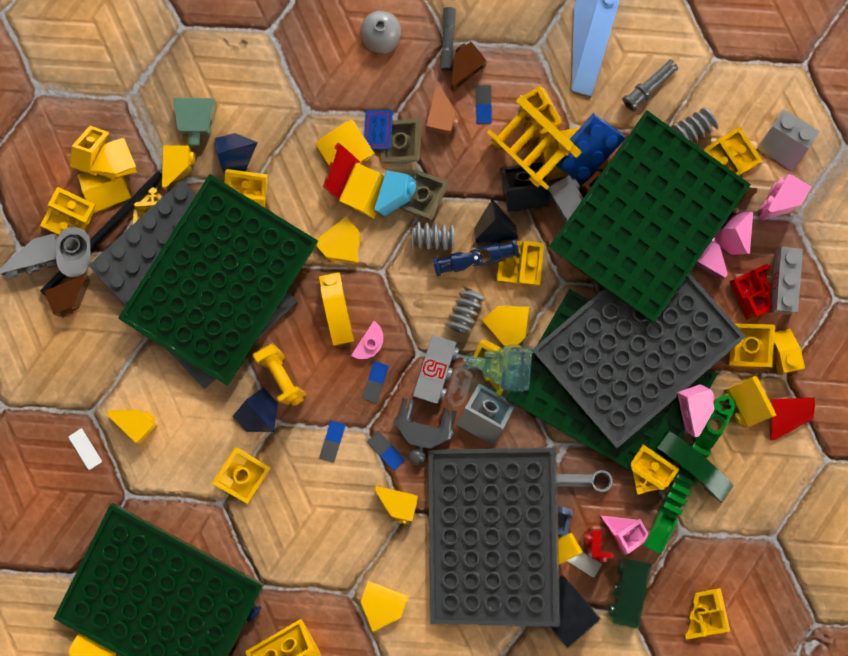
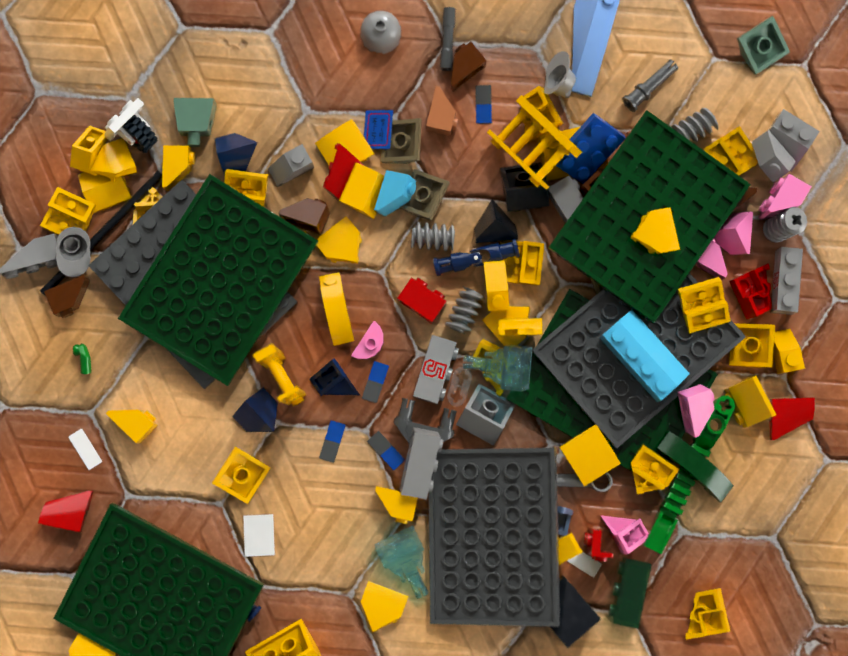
(67, 511): none -> red slope
(85, 359): none -> green arm
(131, 127): none -> plate
(259, 535): none -> white sticker
(290, 165): none -> light grey slope
(307, 214): none -> reddish brown slope
(333, 380): none -> dark blue slope
(402, 555): none -> clear light blue brick
(420, 463): none -> light grey brick
(422, 300): none -> red brick
(496, 285): none -> yellow slope
(520, 326): none -> yellow slope
(559, 76): none -> light grey piece
(590, 455): none -> yellow slope
(644, 356): none -> medium azure slope
(657, 232): none -> yellow slope
(704, 305): none -> yellow slope
(762, 45): none -> sand green slope
(772, 156): none -> light grey slope
(785, 225): none -> light grey piece

